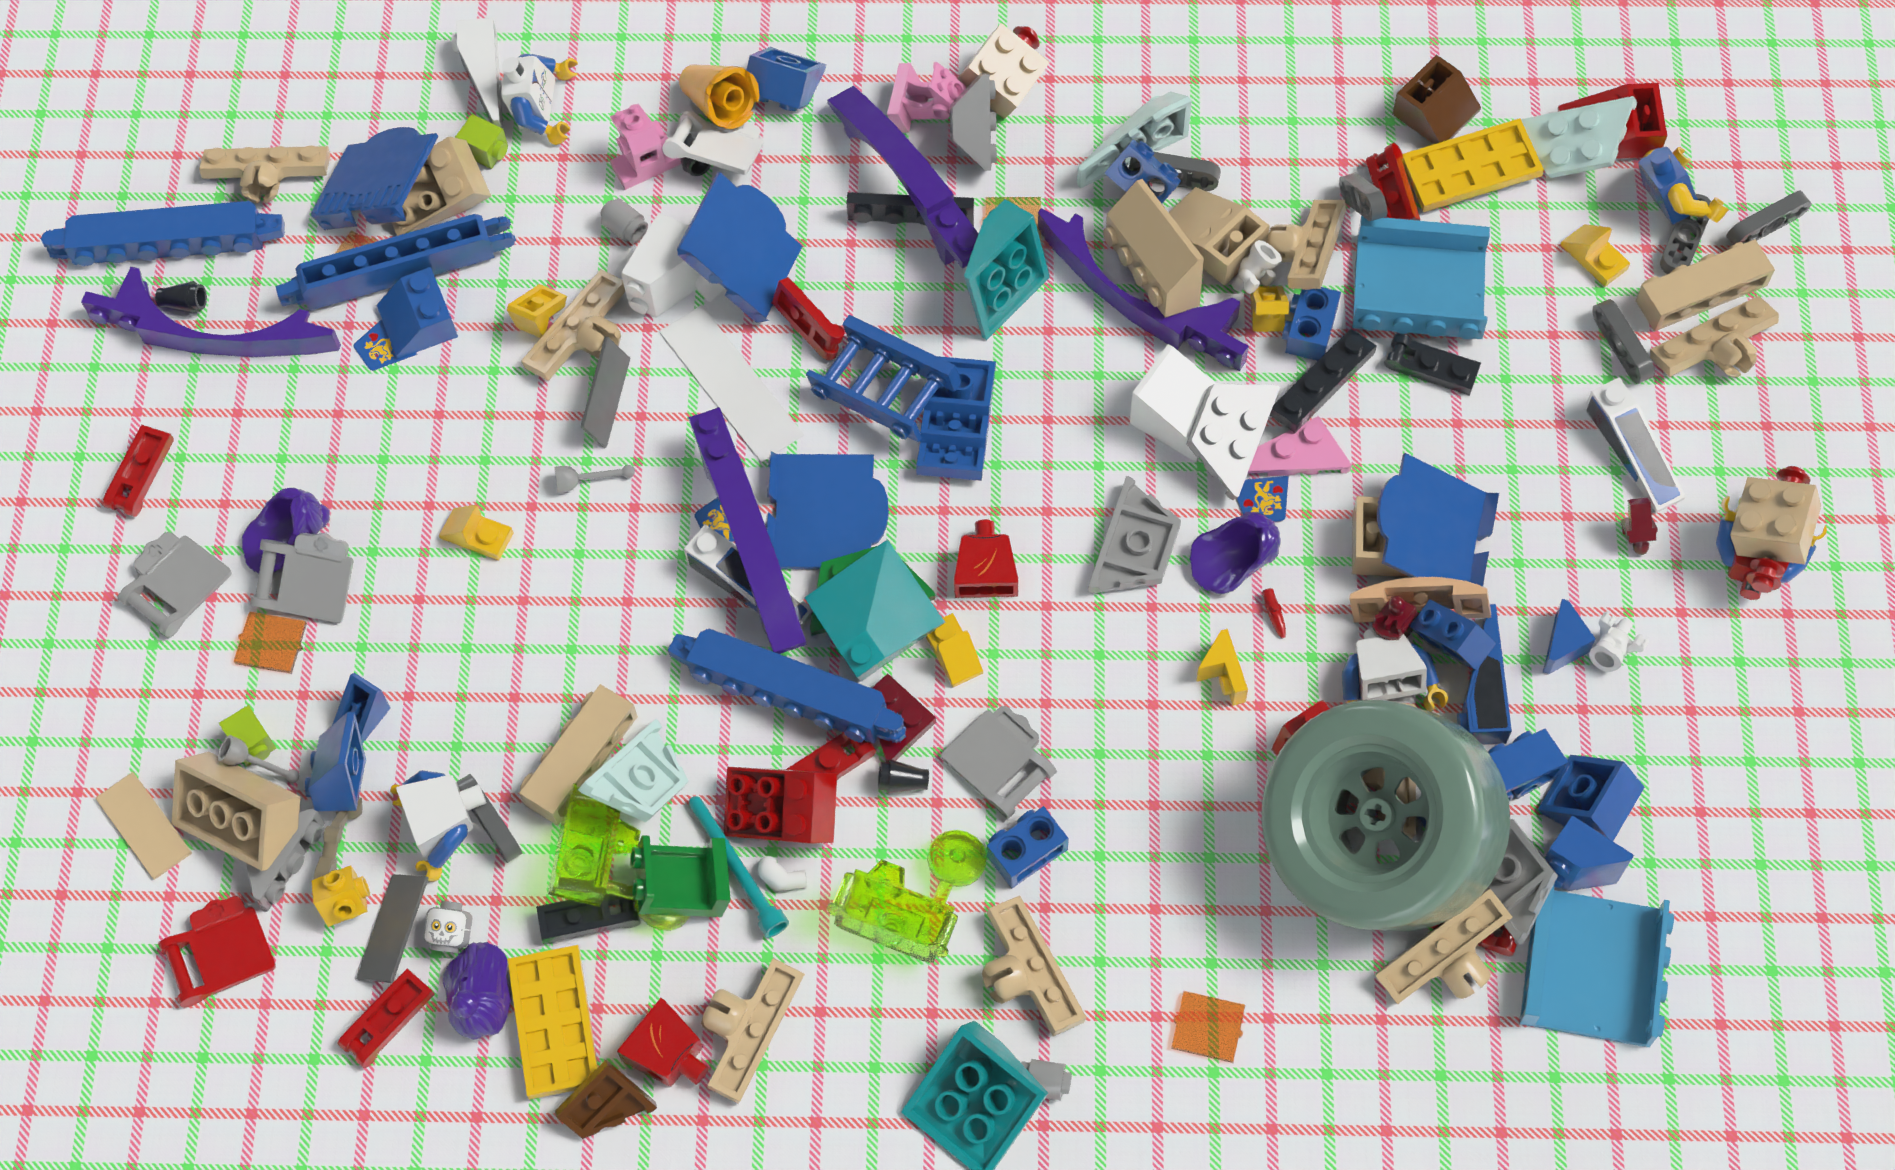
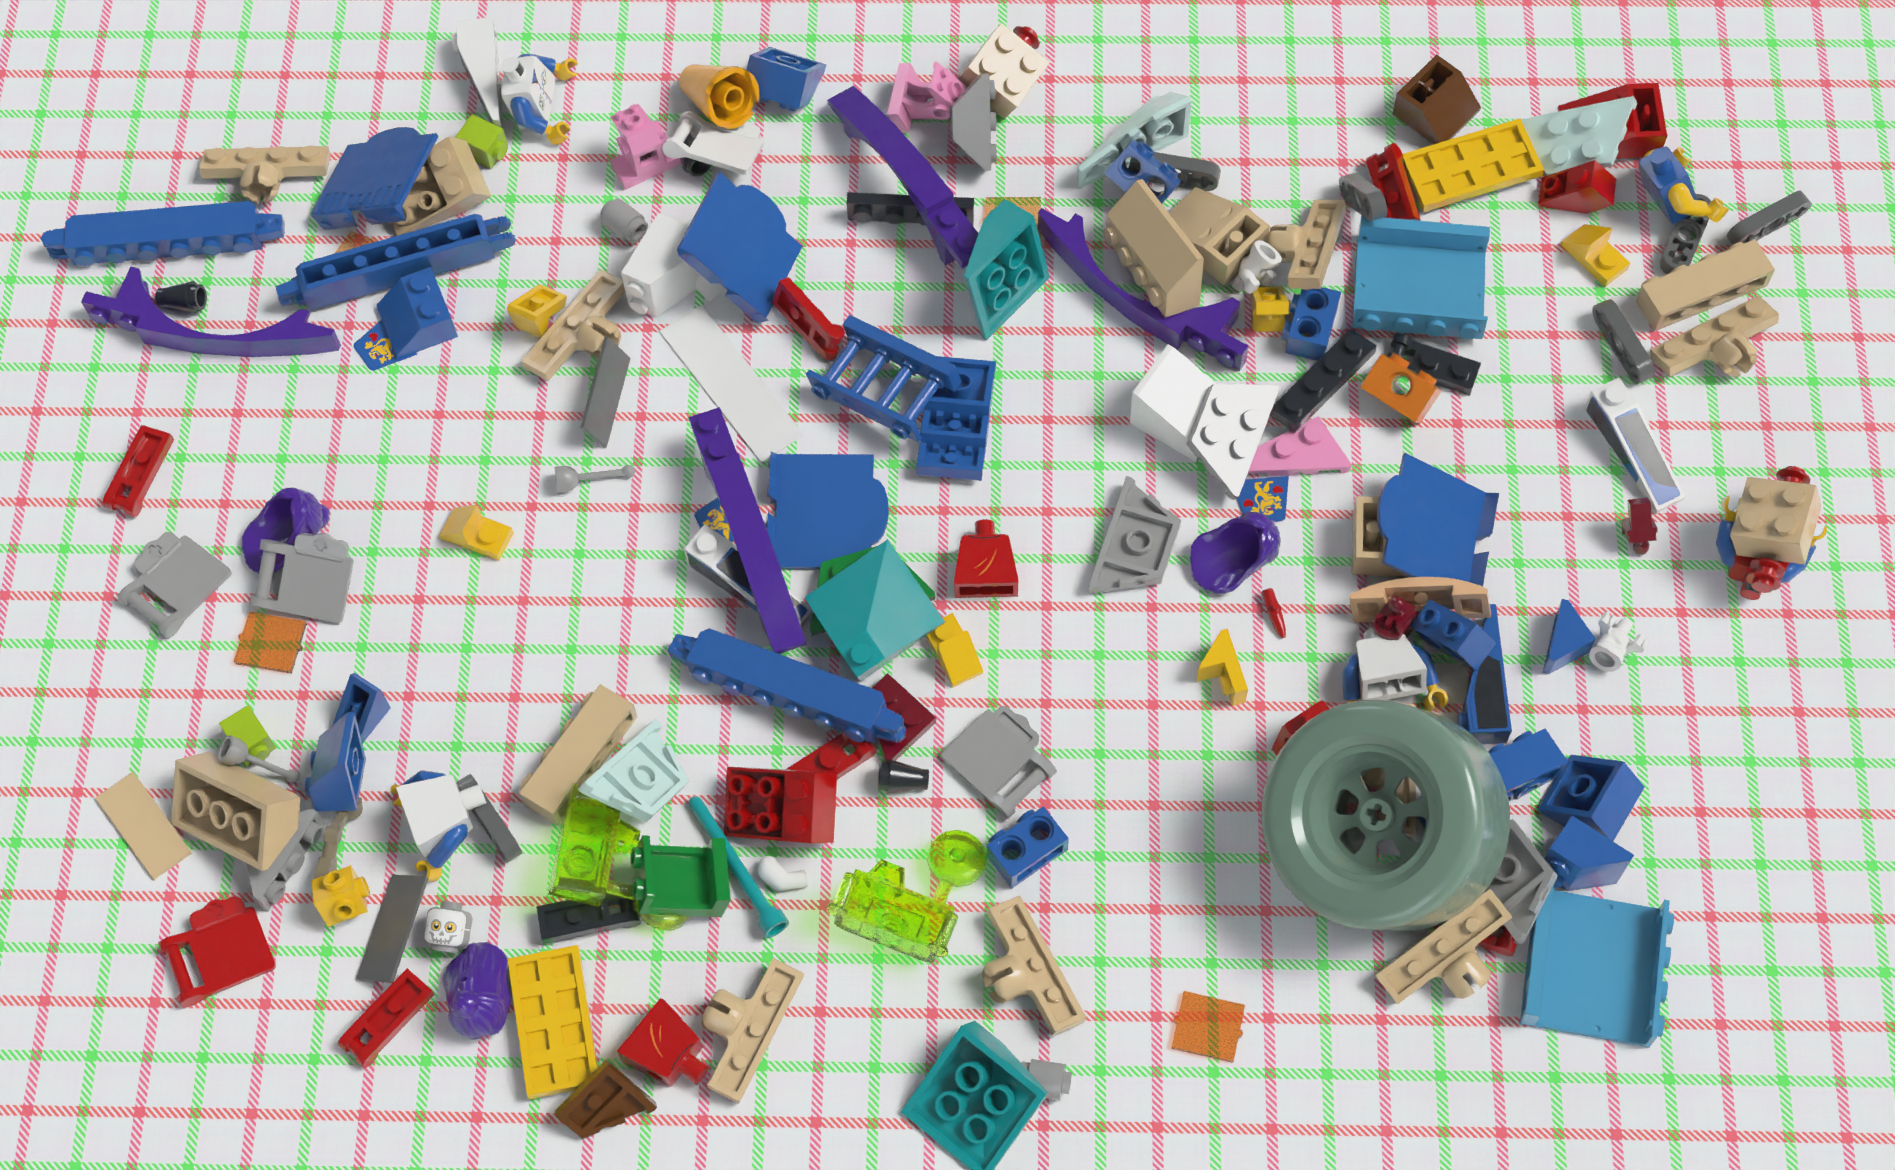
(1382, 382): none -> orange brick
(1578, 189): none -> red slope

